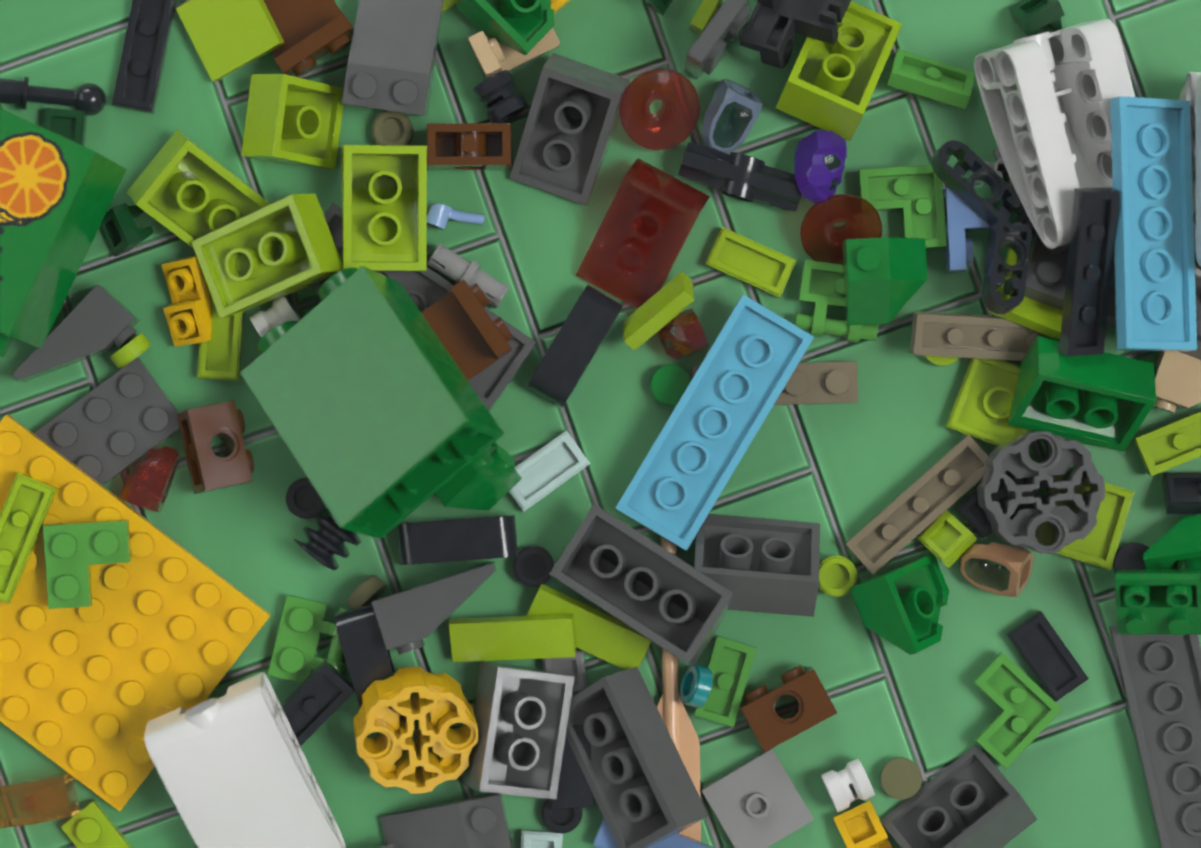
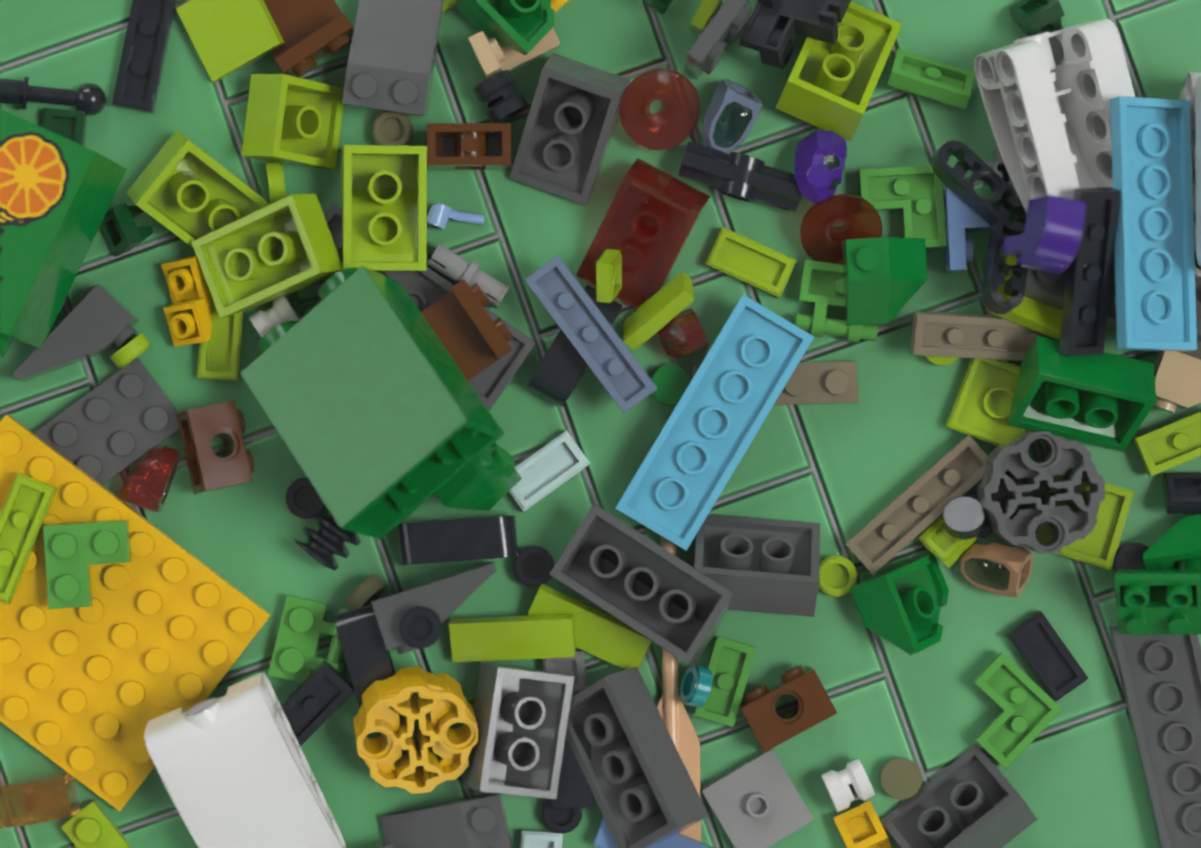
(275, 181): none -> lime tile
(420, 627): none -> black tile
(590, 334): none -> sand blue plate
(608, 275): none -> lime tile
(964, 518): none -> tile
(1050, 235): none -> dark purple brick

